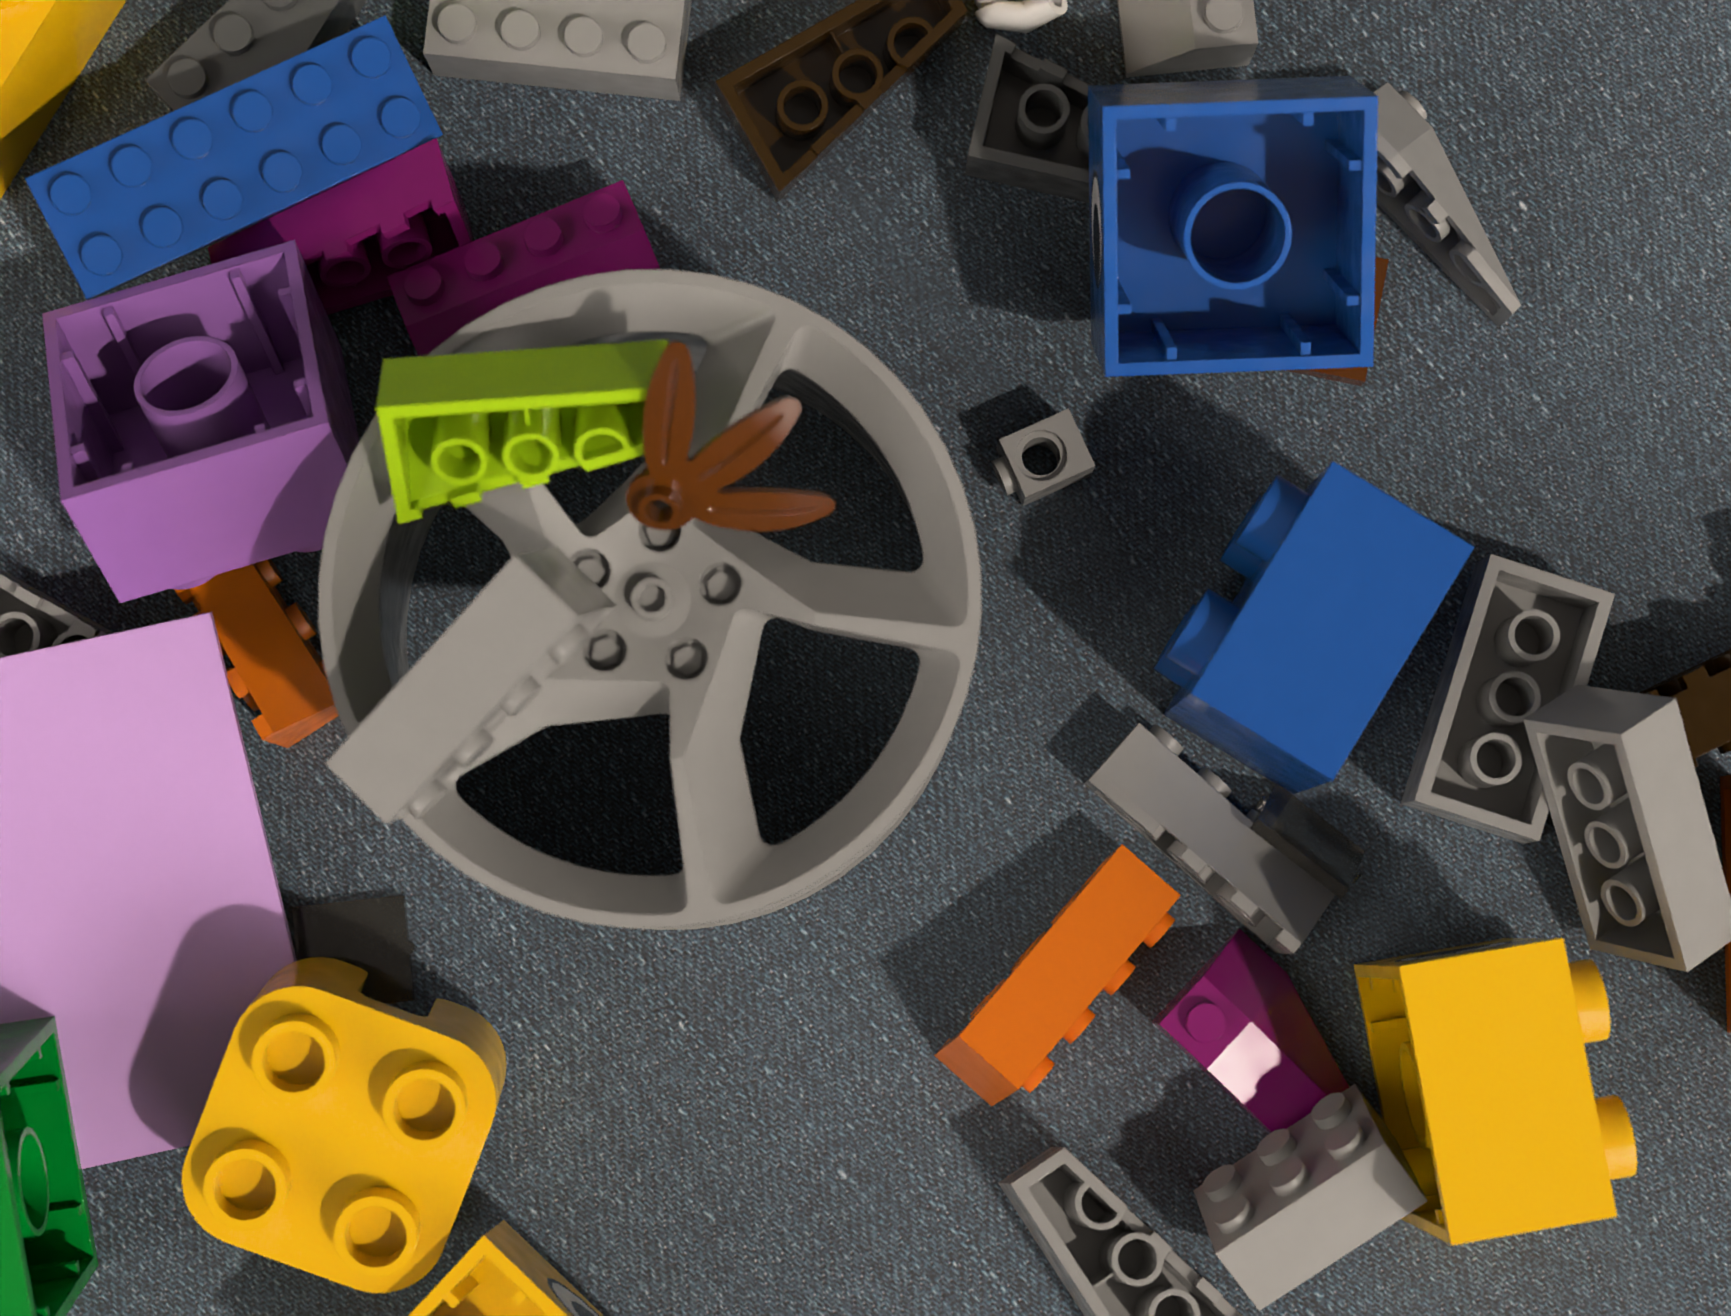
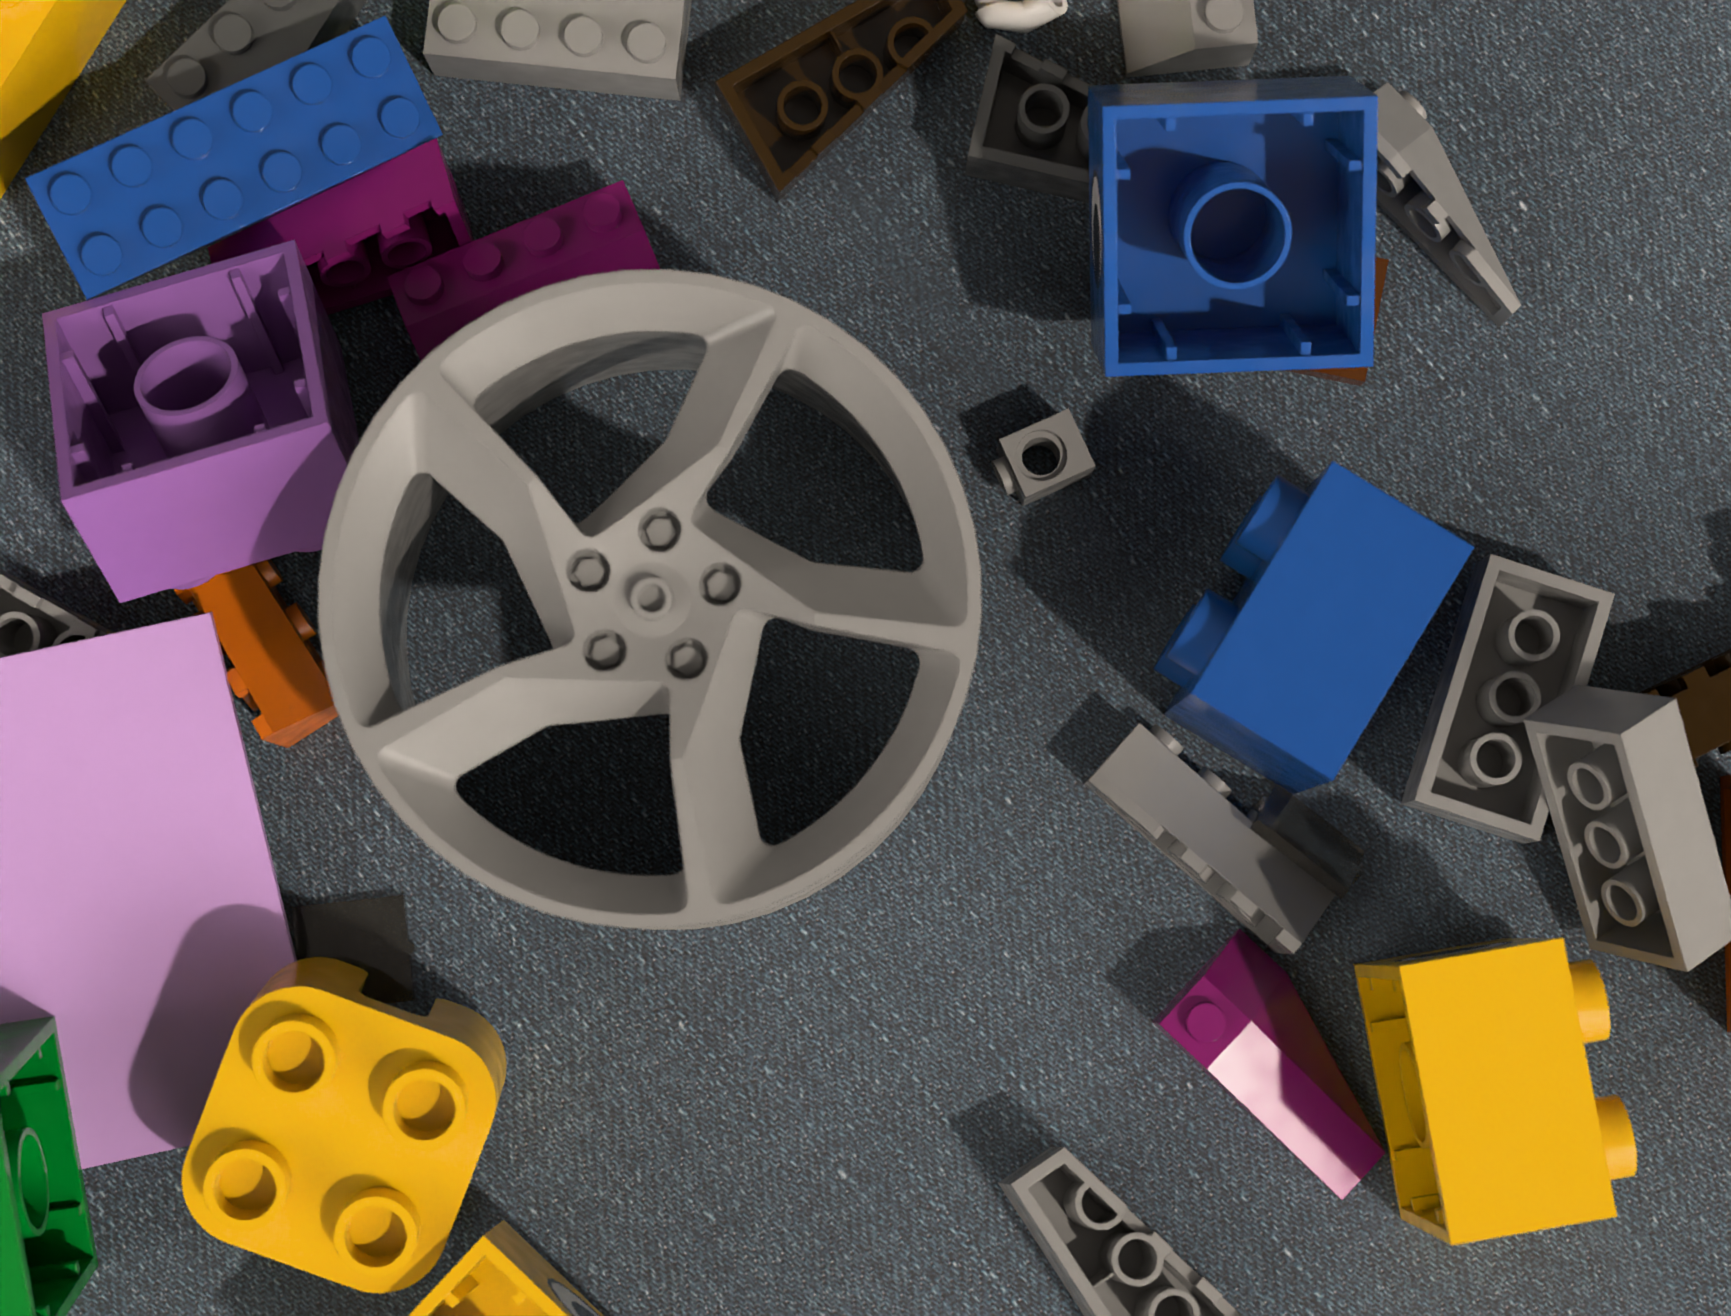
(470, 682): light grey wedge -> none
(508, 418): lime wedge -> none
(695, 484): reddish brown plant -> none
(1060, 978): orange wedge -> none
(1307, 1196): light grey brick -> none

